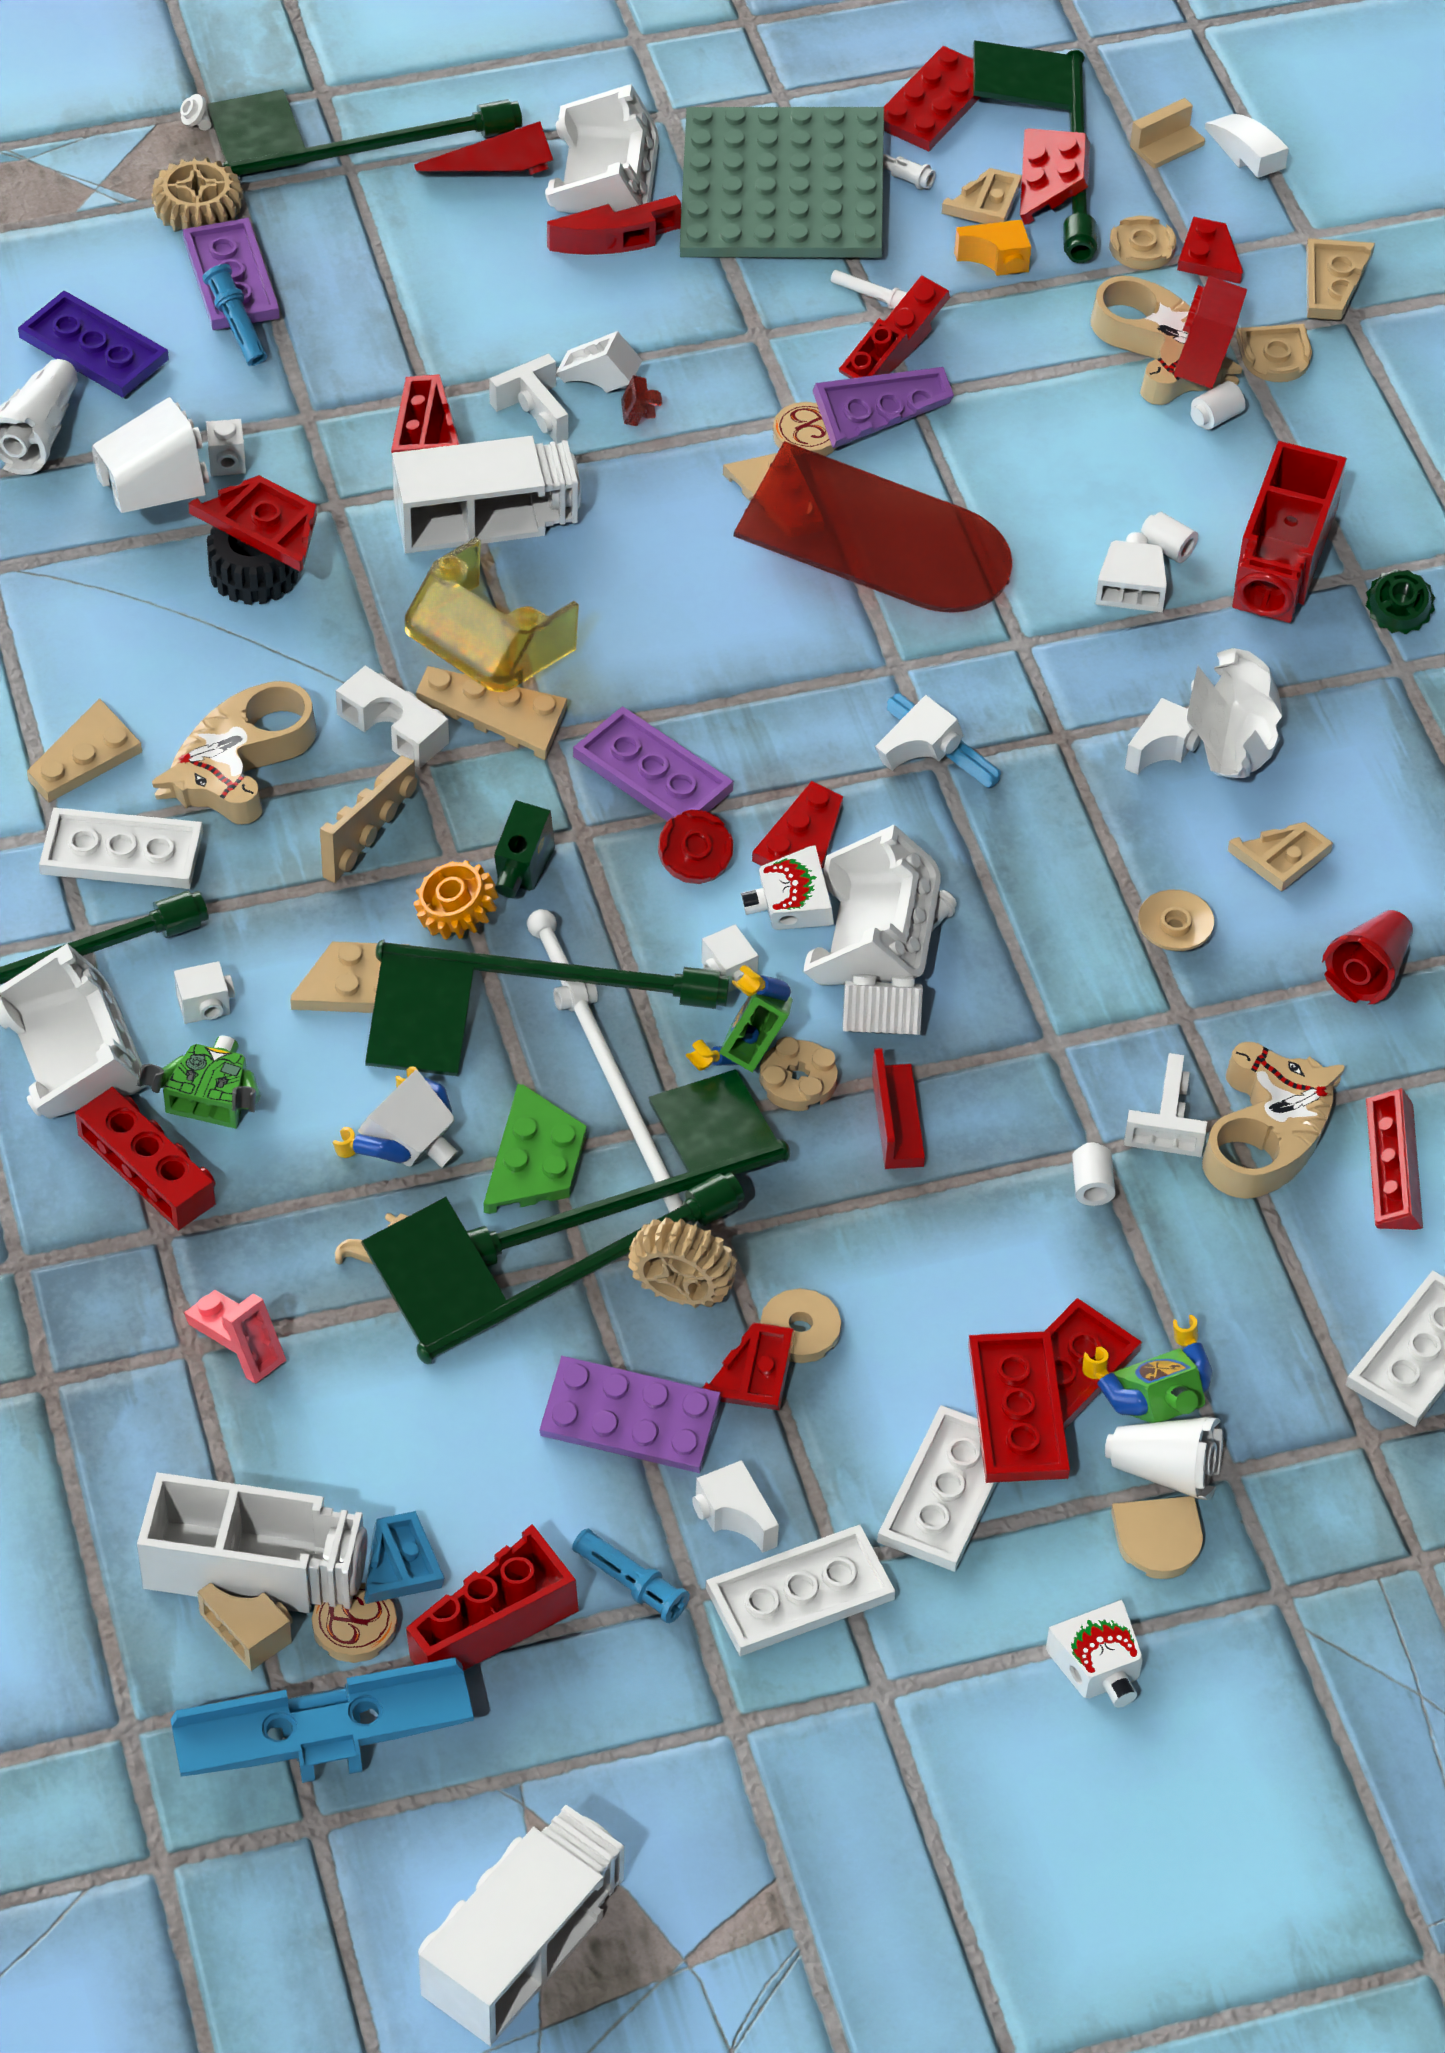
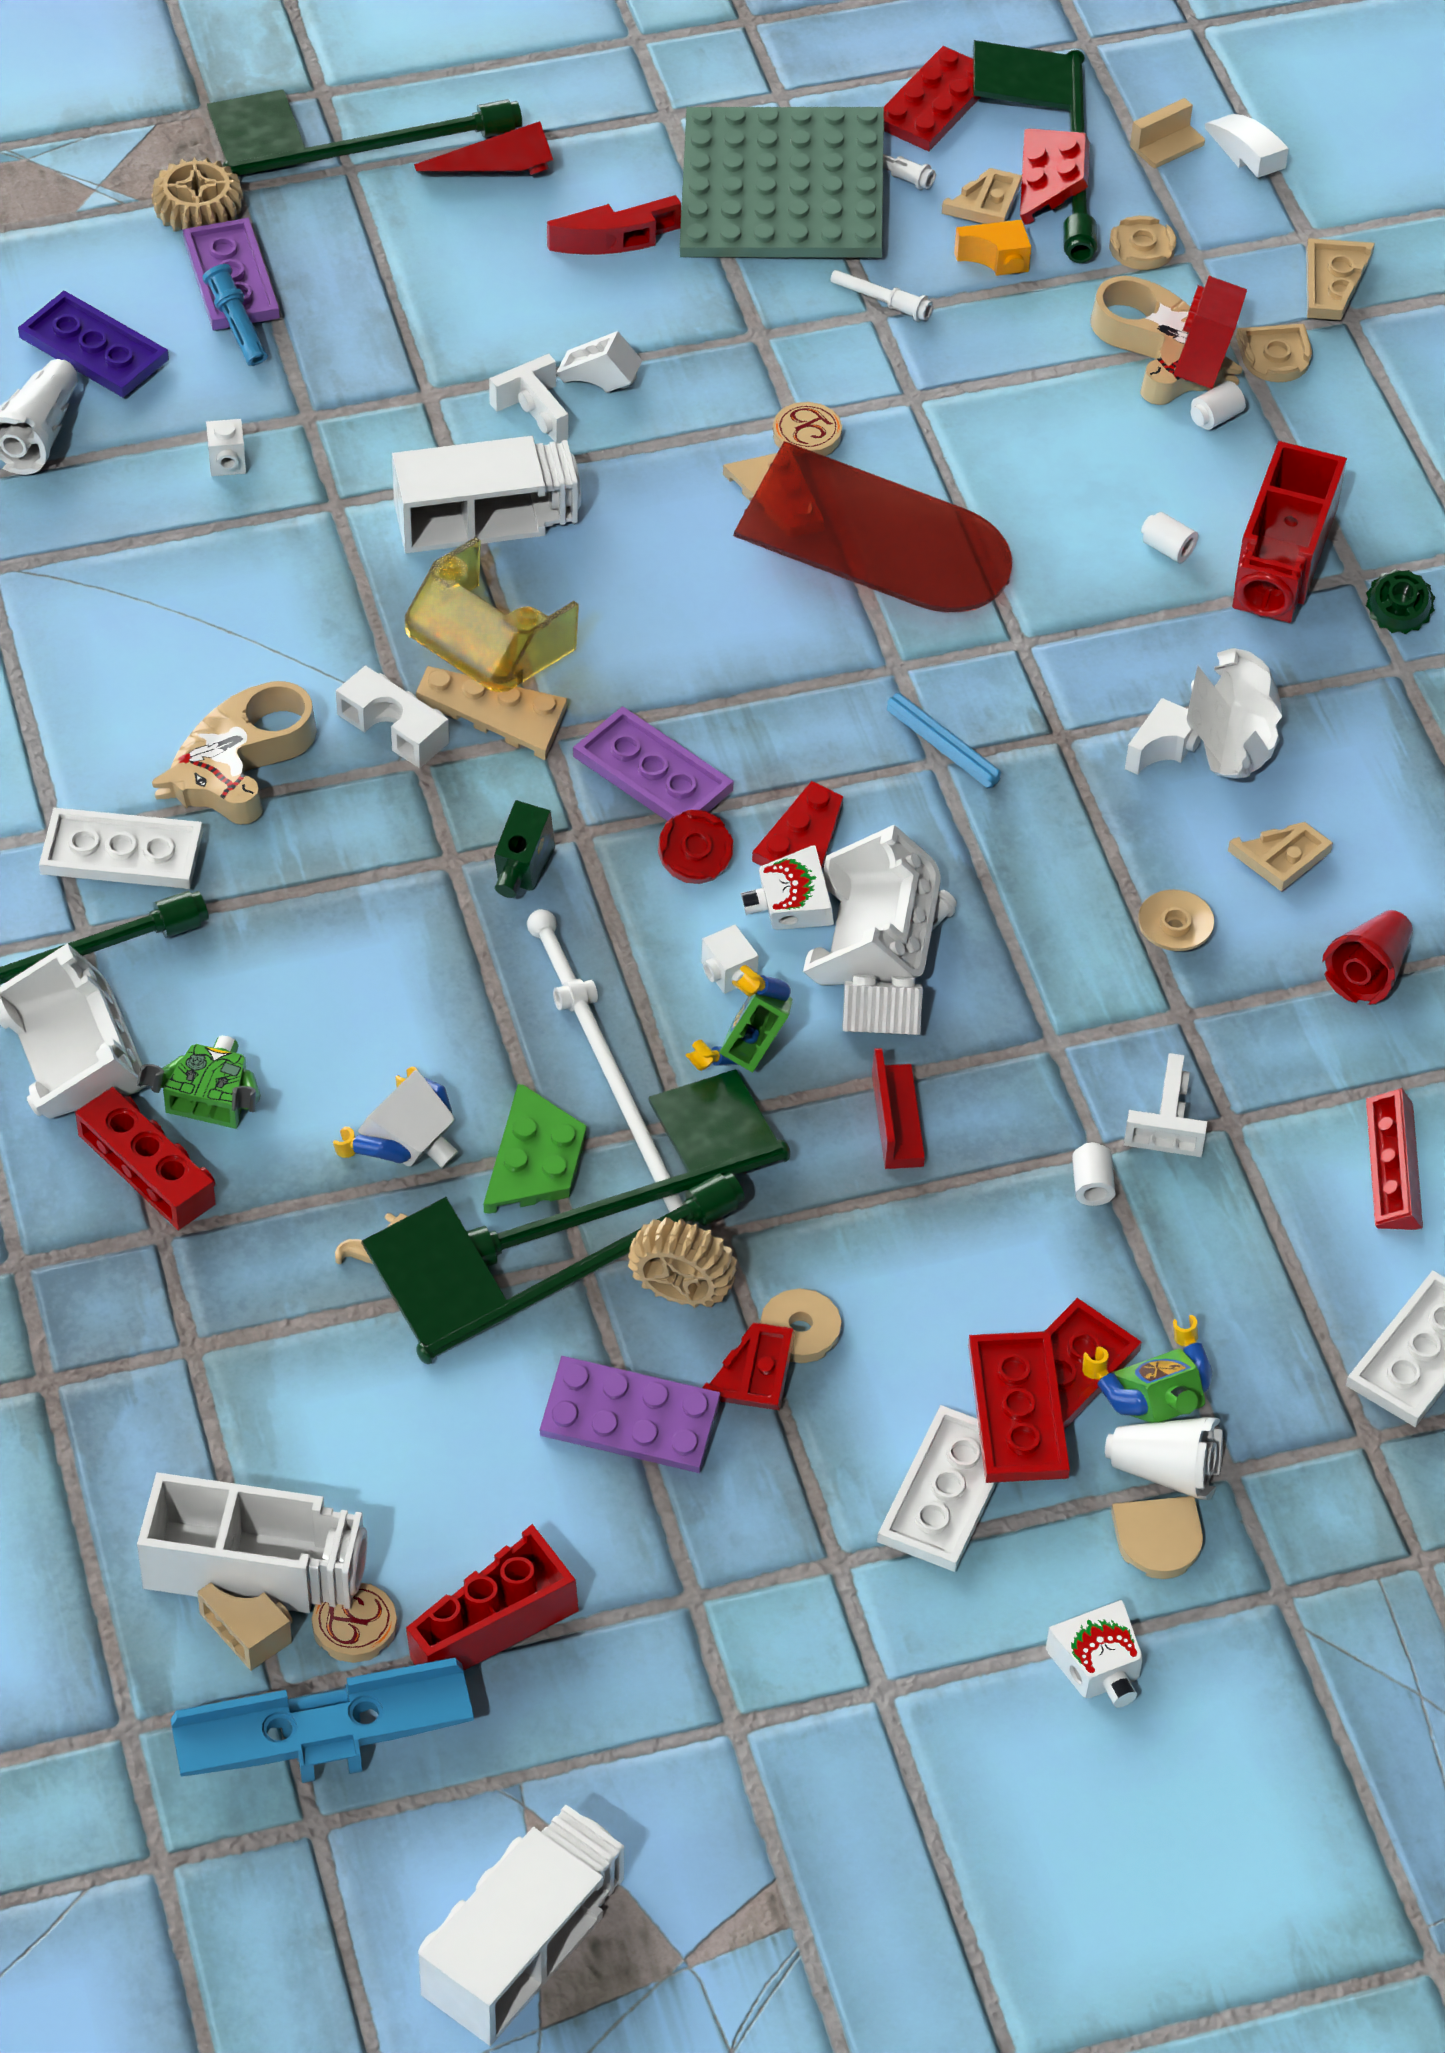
(83, 752): tan wing -> none
(152, 459): white windscreen -> none
(195, 112): white plate -> none
(203, 992): white brick -> none
(242, 1329): coral bracket -> none
(246, 571): black tyre -> none
(263, 518): red wing -> none
(340, 980): tan wing -> none
(359, 825): tan wing -> none
(400, 1559): dark azure wing -> none
(424, 416): red wedge -> none
(427, 995): dark green flag -> none
(455, 899): light orange gear -> none
(608, 153): white windscreen -> none
(637, 401): clear red tile -> none
(645, 1584): dark azure pin -> none
(734, 1503): white arch -> none
(800, 1590): white plate -> none
(802, 1056): tan plate -> none
(875, 402): medium lavender wing -> none
(900, 334): red slope -> none
(922, 732): white arch -> none
(1133, 575): white torso -> none
(1210, 251): red wing -> none
(1285, 1119): tan animal -> none

